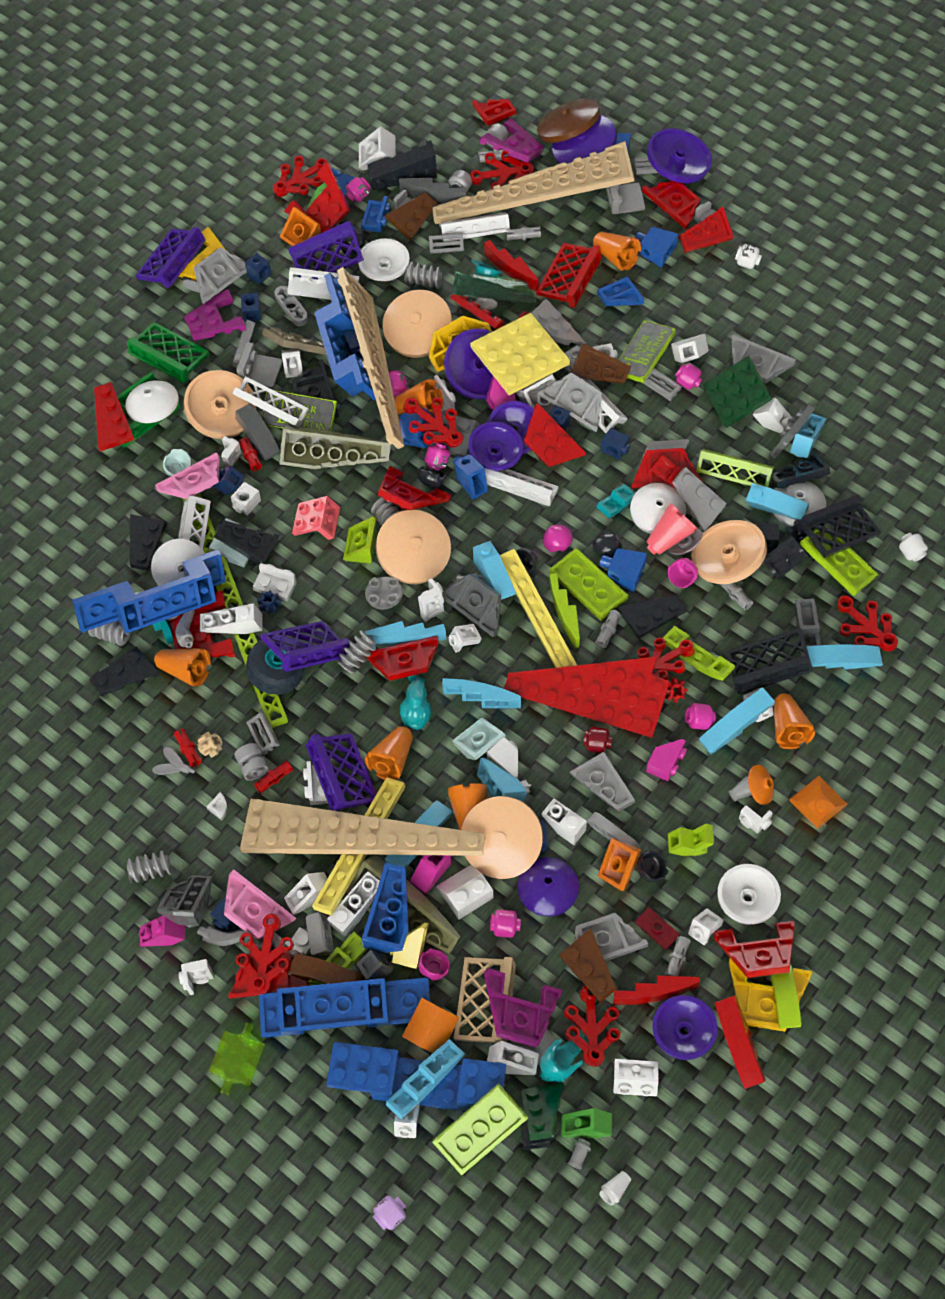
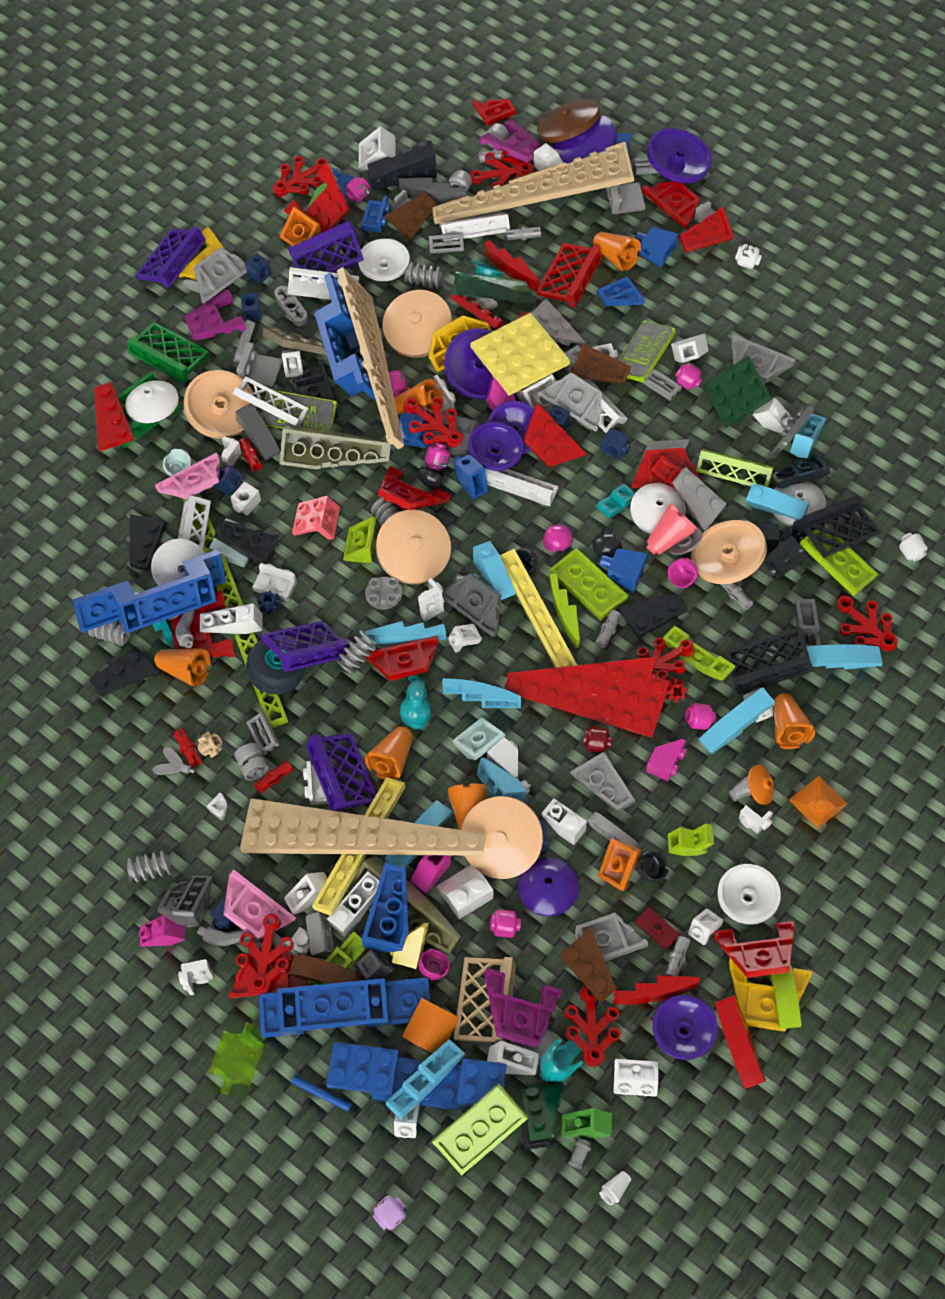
(321, 1093): none -> blue bar
(546, 157): none -> white slope

